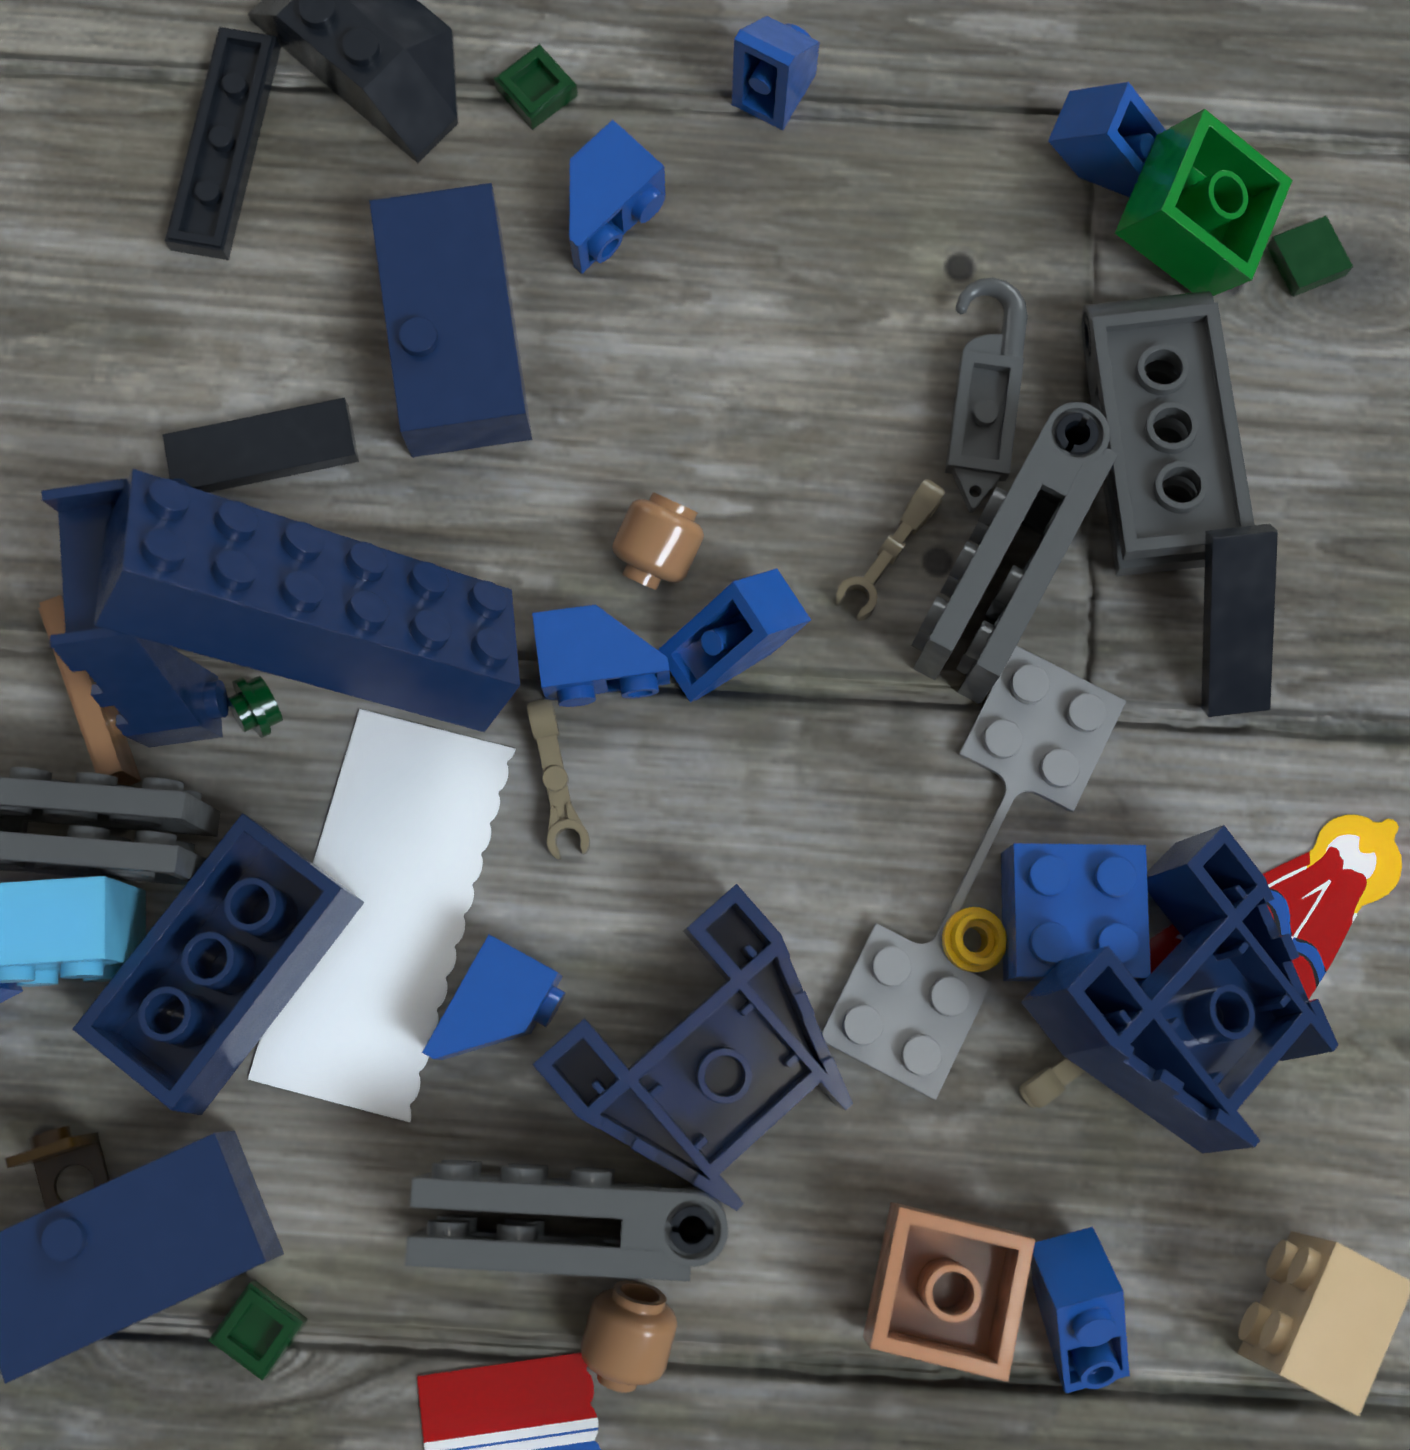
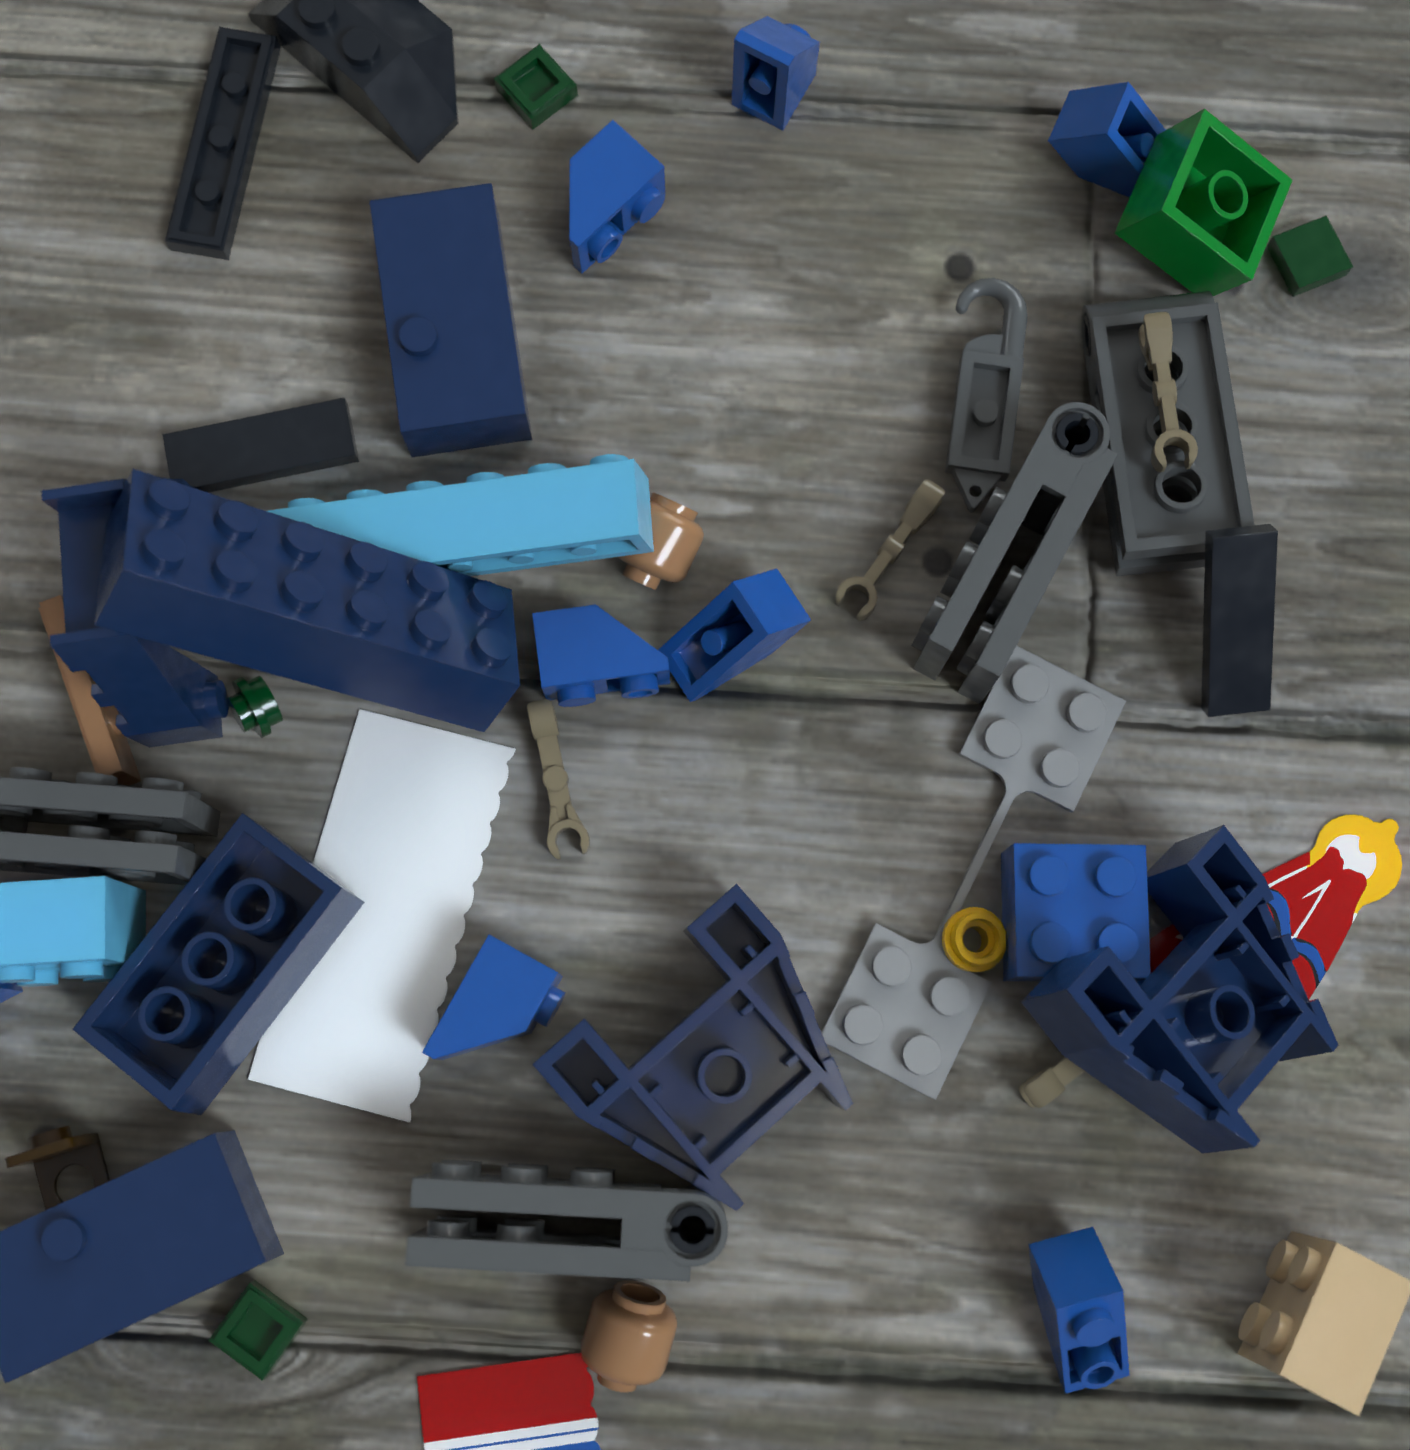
(499, 520): none -> medium azure brick
(948, 1291): nougat brick -> none
(1156, 346): none -> dark tan piece

